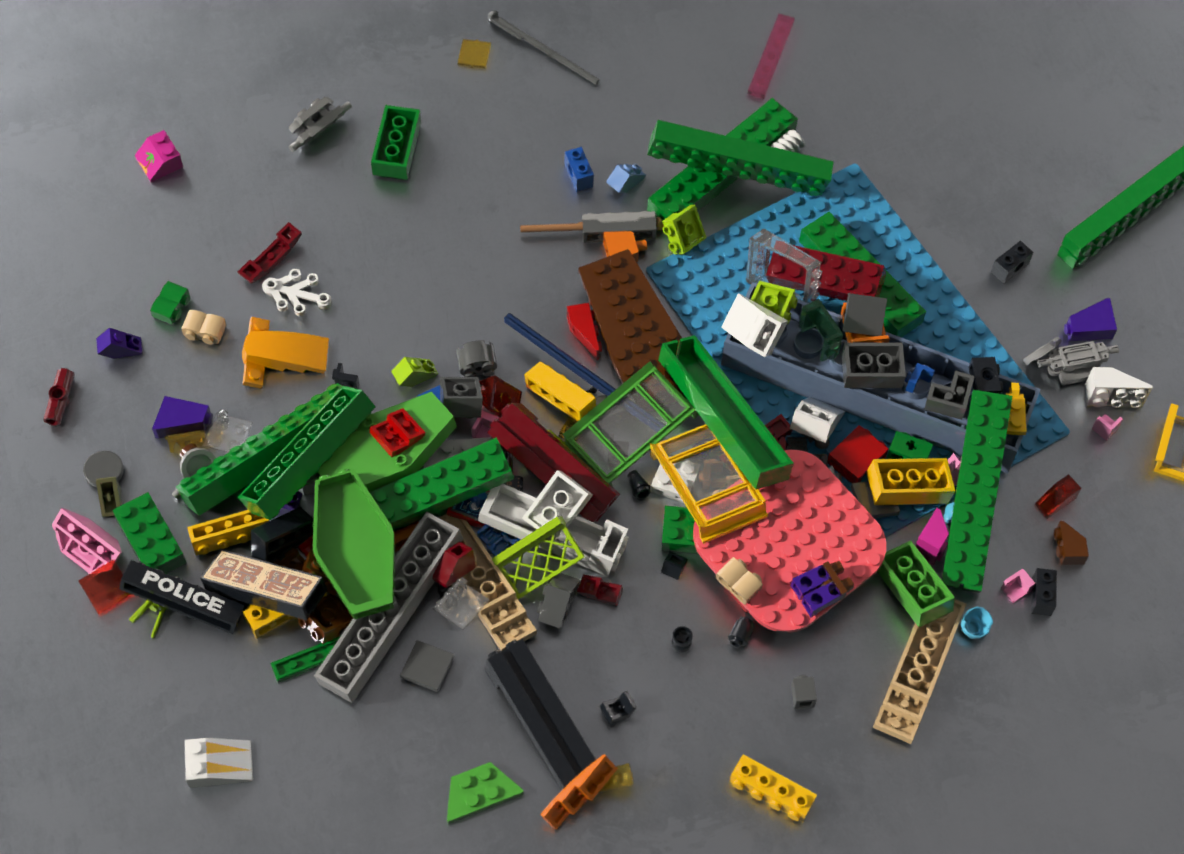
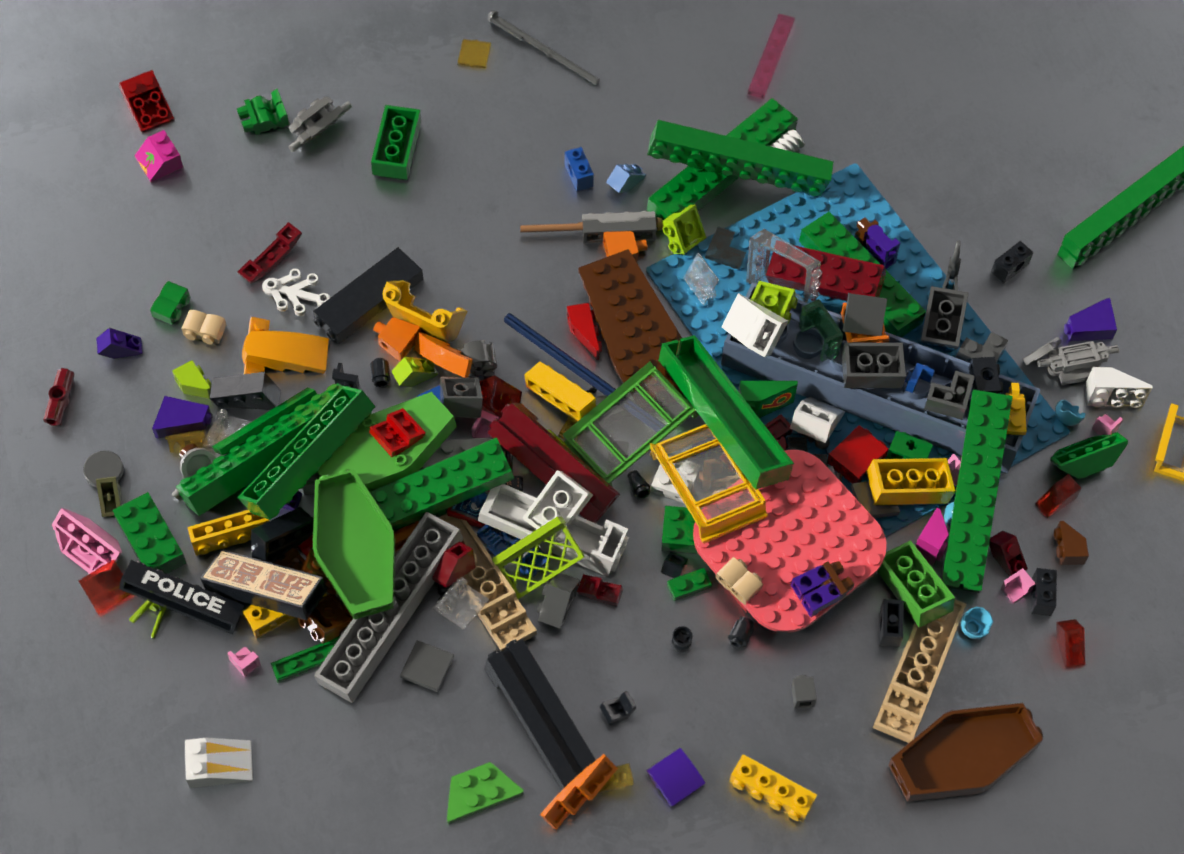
(146, 100): none -> red slope
(191, 380): none -> lime slope
(244, 661): none -> bright pink panel
(245, 391): none -> black wedge
(263, 113): none -> green hips
(268, 418): none -> green tile
(364, 296): none -> black brick
(380, 372): none -> black brick
(397, 337): none -> orange torso
(441, 324): none -> yellow windscreen
(443, 355): none -> orange slope
(540, 562): none -> bracket
(675, 776): none -> dark purple slope
(689, 584): none -> green plate
(701, 279): none -> clear hinge
(721, 252): none -> clear smoke tile
(768, 396): none -> green slope
(877, 242): none -> dark purple hips
(891, 622): none -> black brick
(946, 309): none -> dark grey slope
(965, 752): none -> reddish brown container
(993, 347): none -> dark grey brick
(1007, 552): none -> dark red slope
(1068, 414): none -> medium azure hair
(1071, 642): none -> clear red slope
(1090, 455): none -> green wedge

